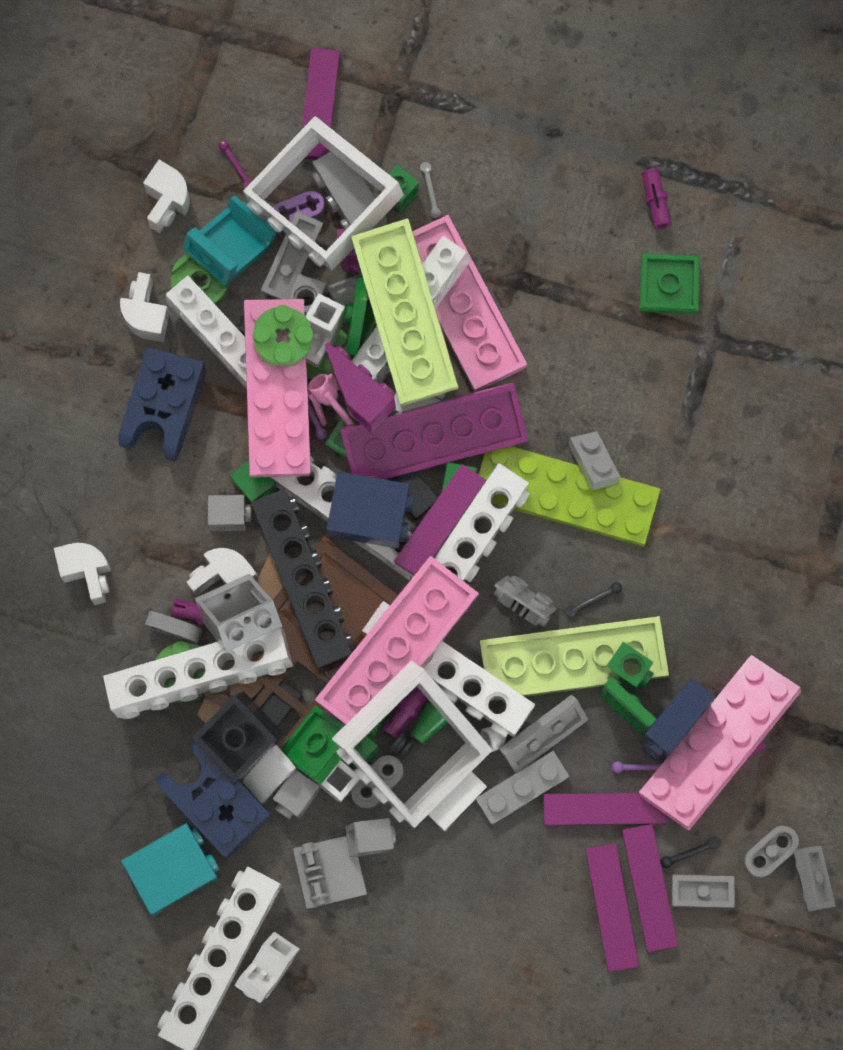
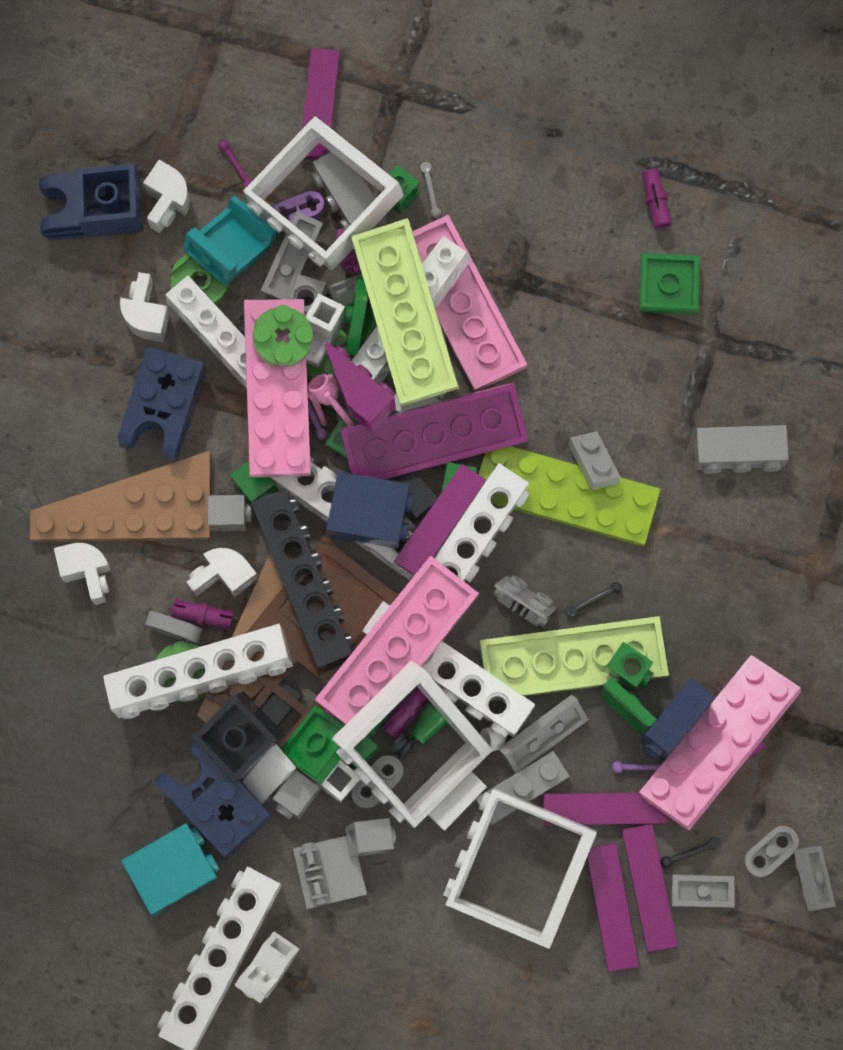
(96, 200): none -> dark blue brick
(144, 507): none -> medium nougat wing
(226, 616): light grey window -> none
(467, 858): none -> white window
(741, 448): none -> light grey brick

